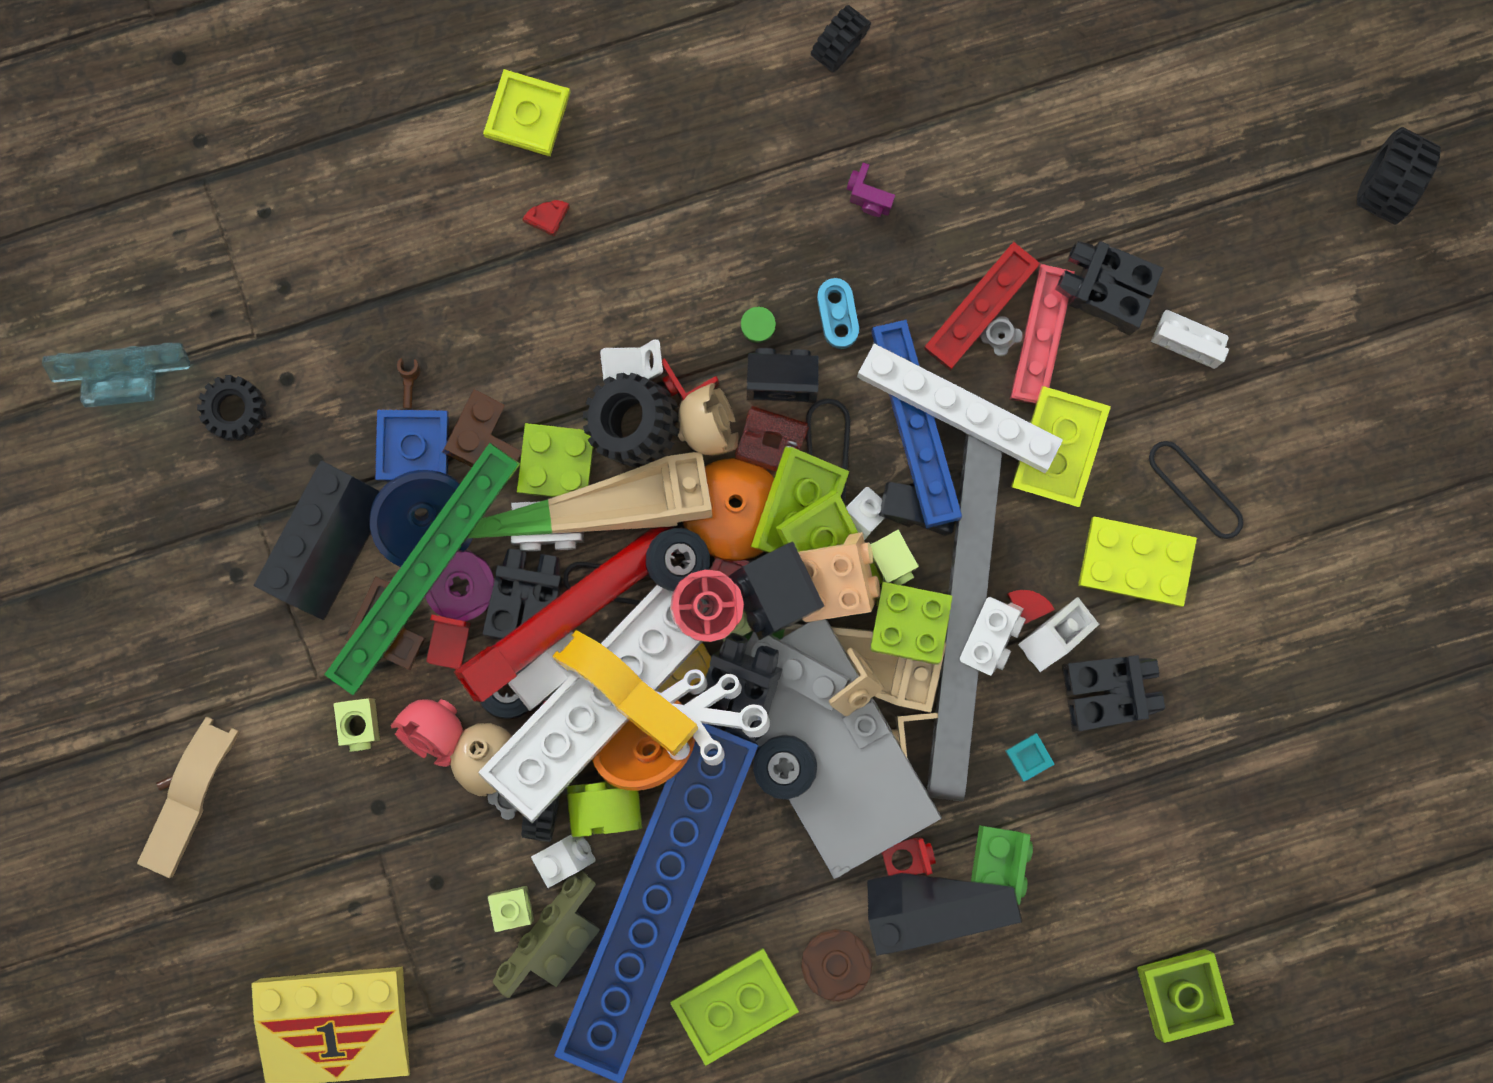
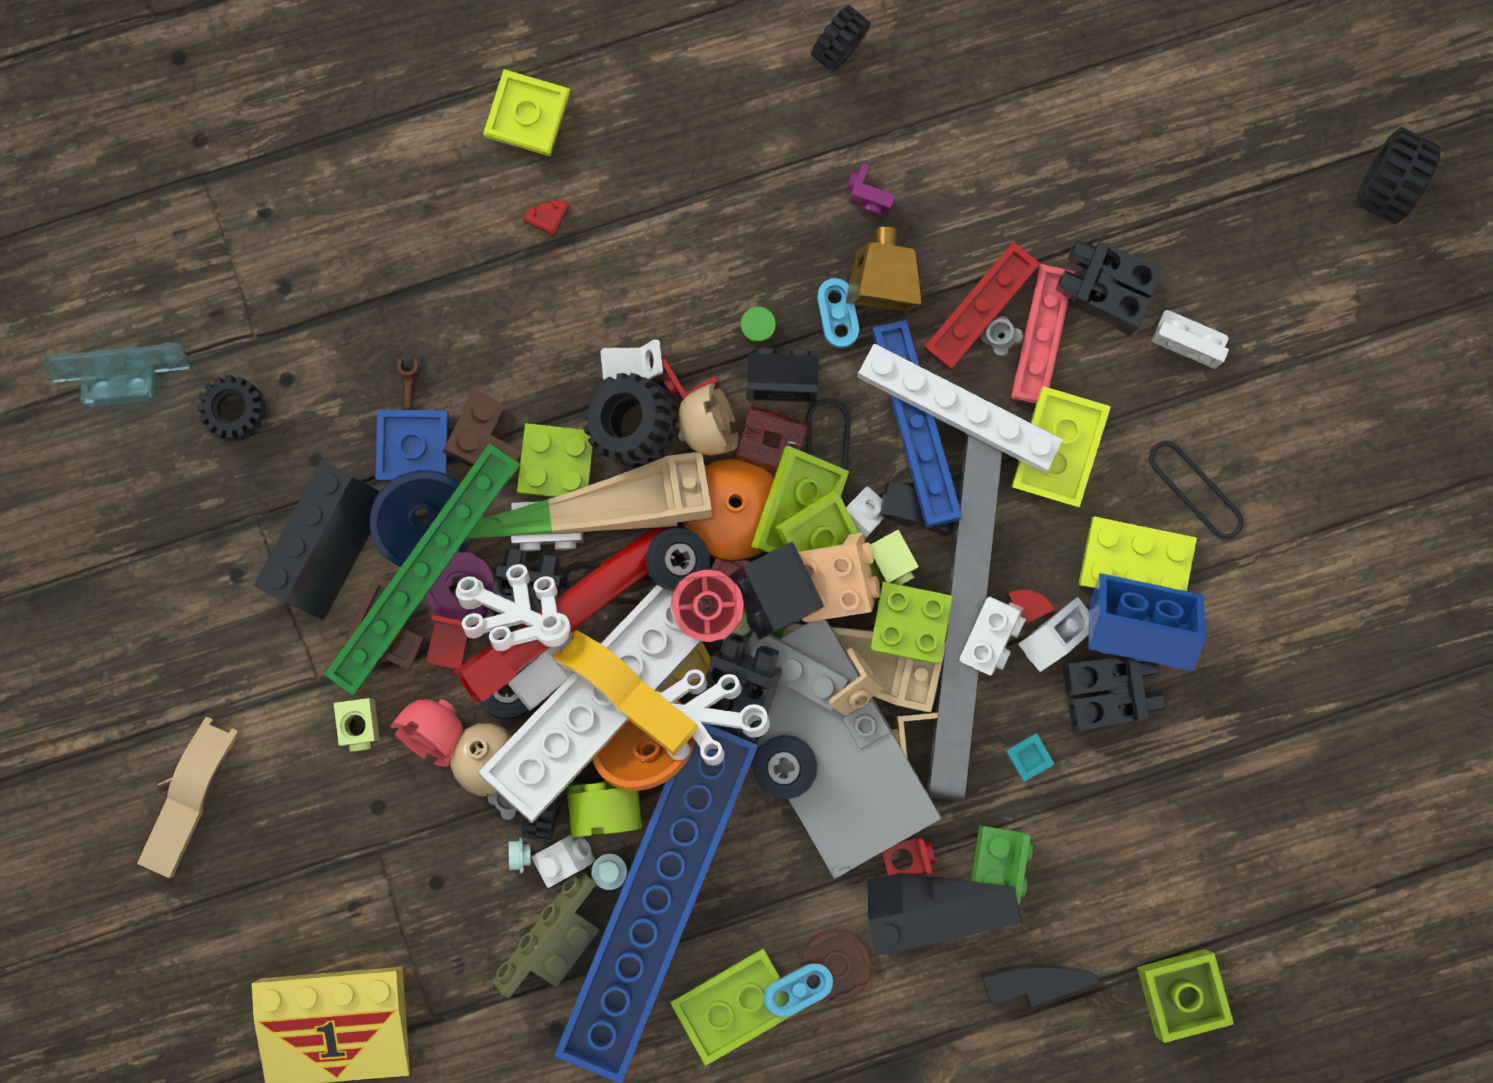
(510, 908): yellowish green brick -> none
(519, 855): none -> light aqua plate
(549, 628): none -> white plant
(609, 871): none -> light aqua plate
(797, 991): none -> medium azure plate
(885, 275): none -> pearl gold torso
(1035, 981): none -> black slope
(1147, 622): none -> blue brick

